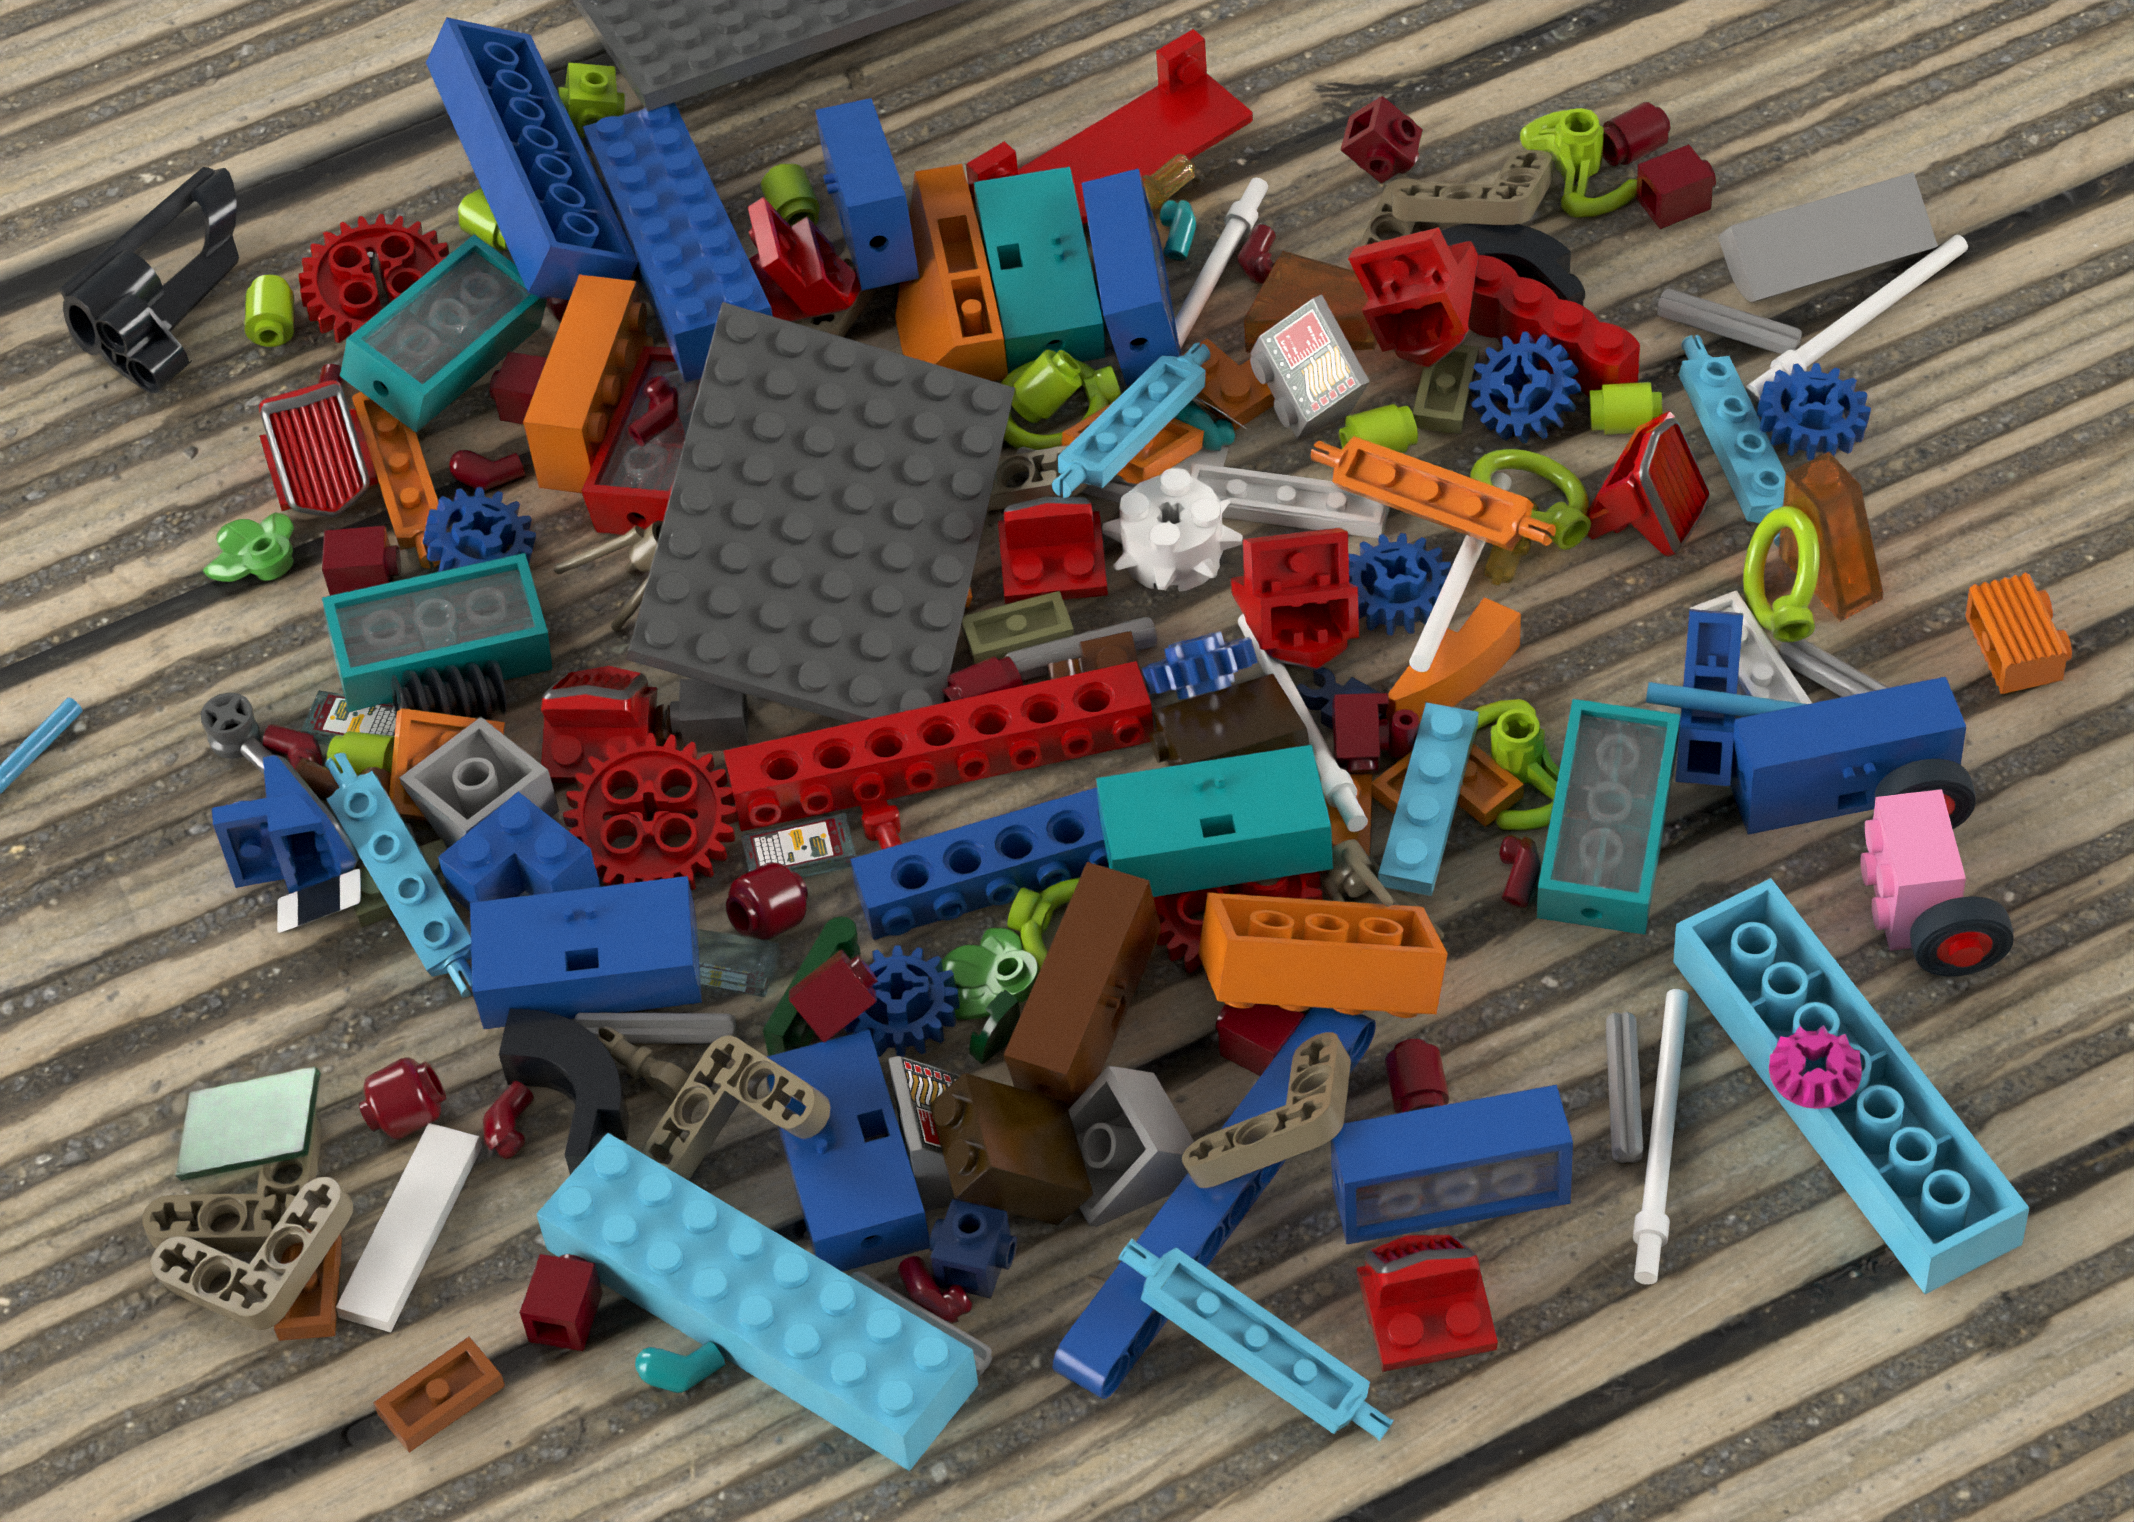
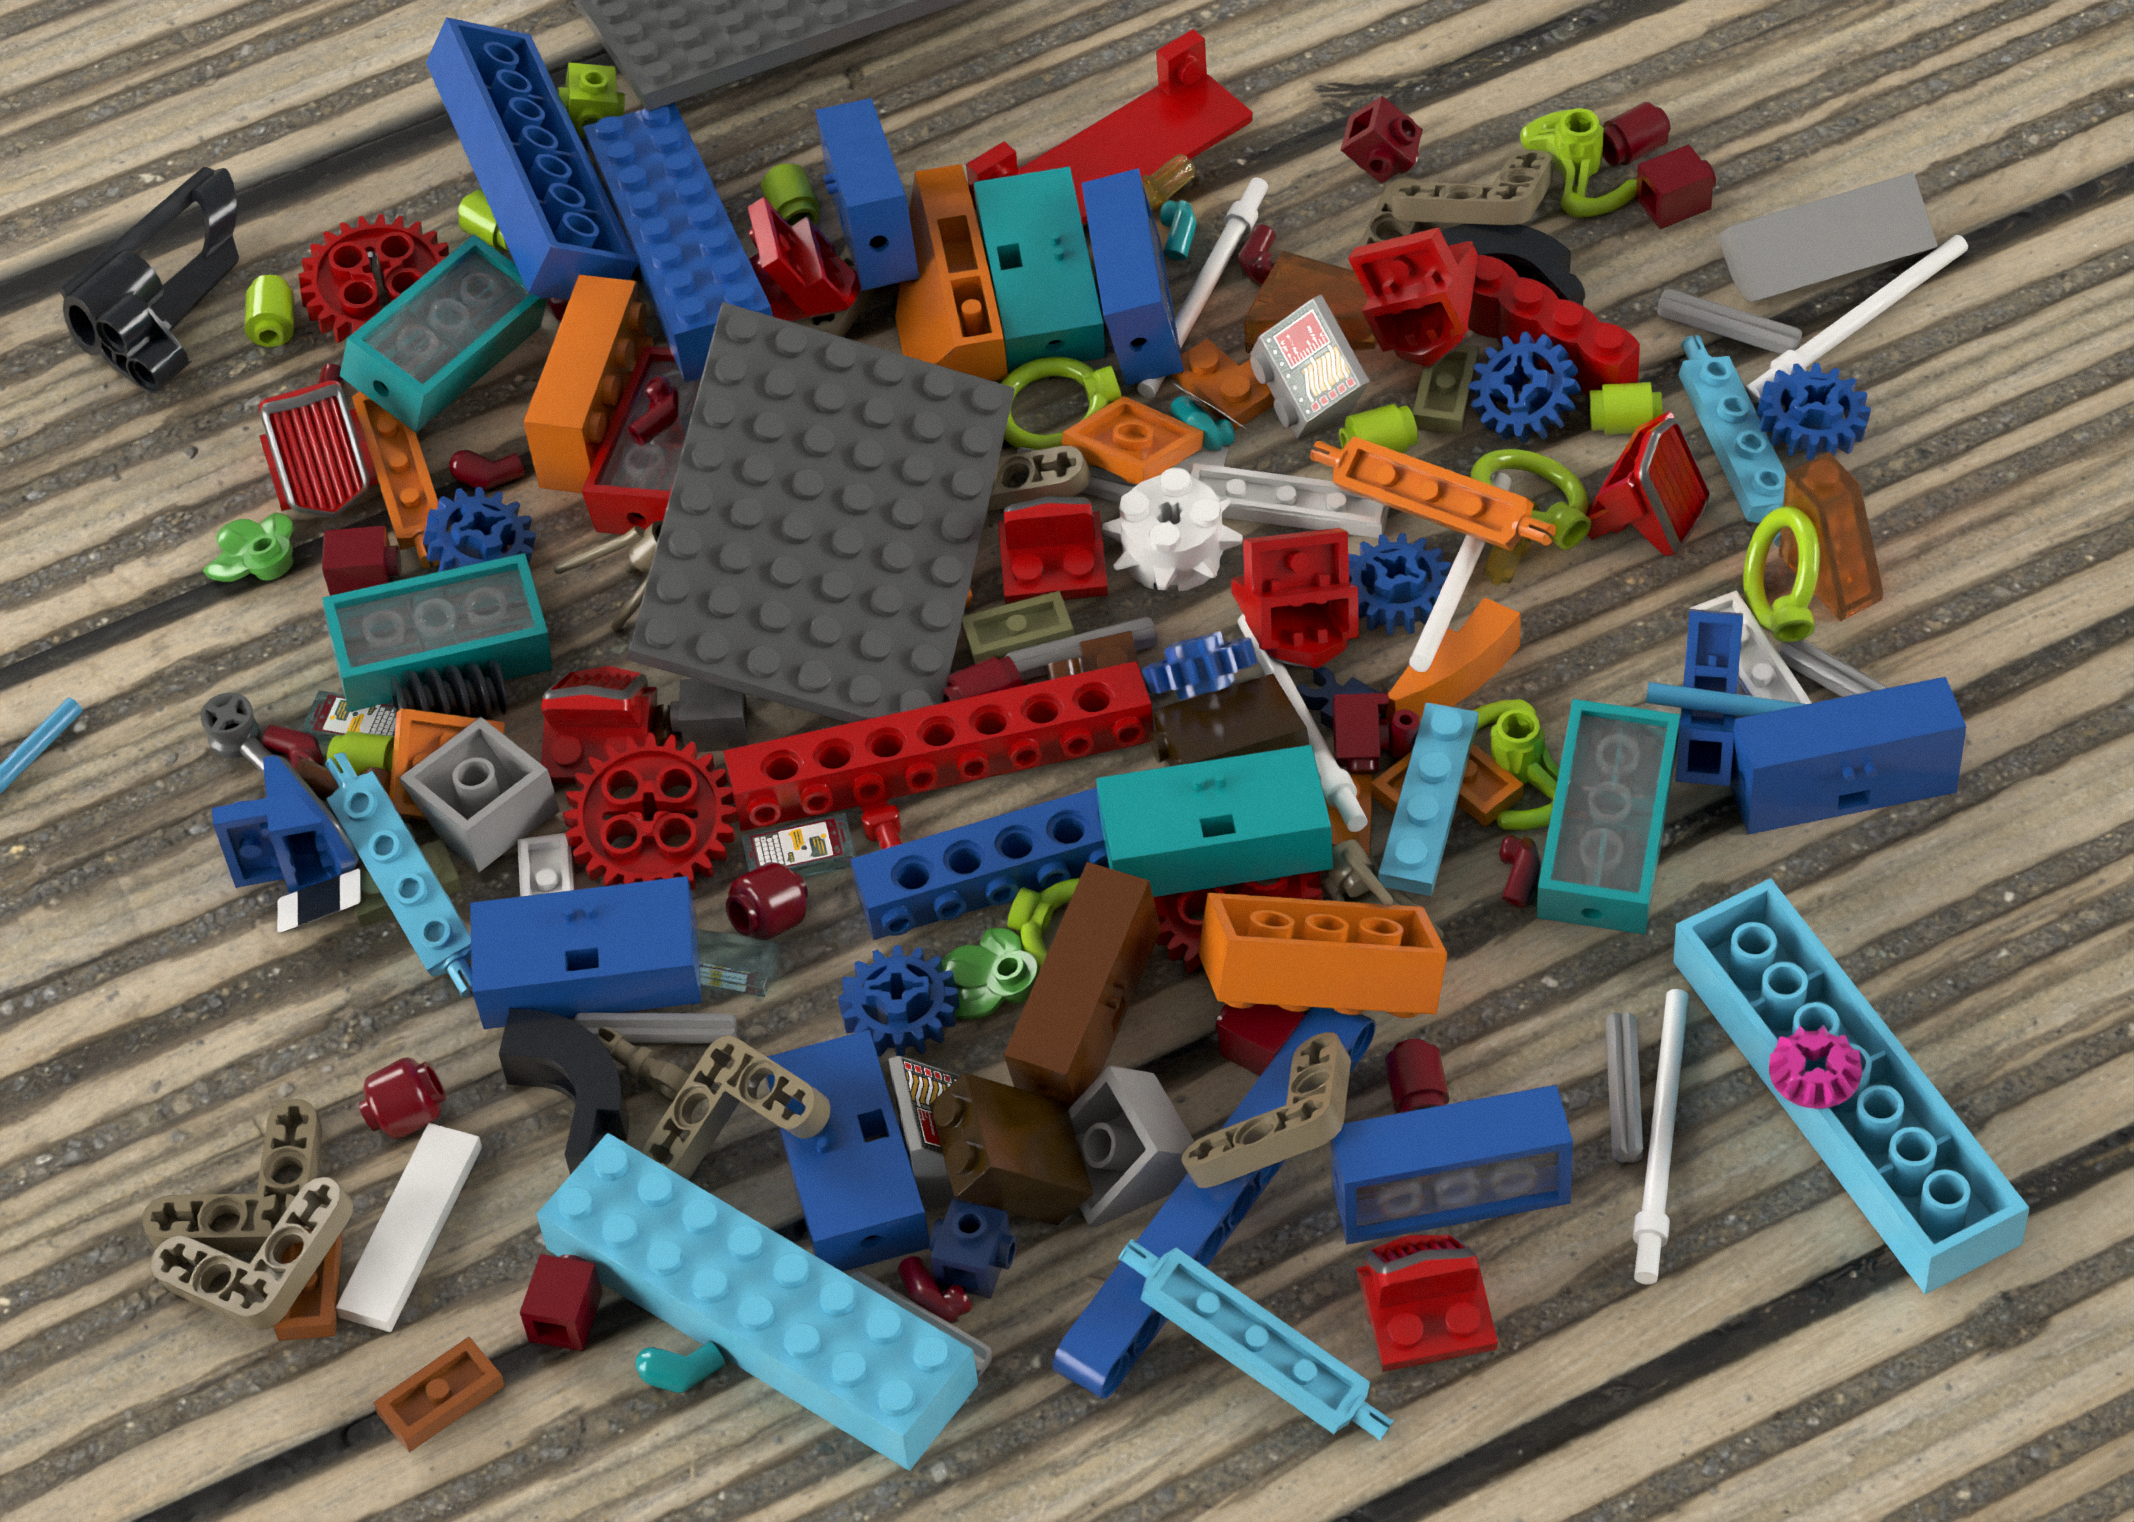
(248, 1124): clear green piece -> none
(501, 1117): dark red arm -> none
(515, 385): dark red brick -> none
(515, 853): blue brick -> none
(786, 1026): dark green plate -> none
(834, 994): dark red brick -> none
(998, 1028): dark green tile -> none
(1046, 385): lime brick -> none
(1131, 421): medium azure plate -> none
(1921, 874): brick -> none
(2017, 633): orange brick -> none

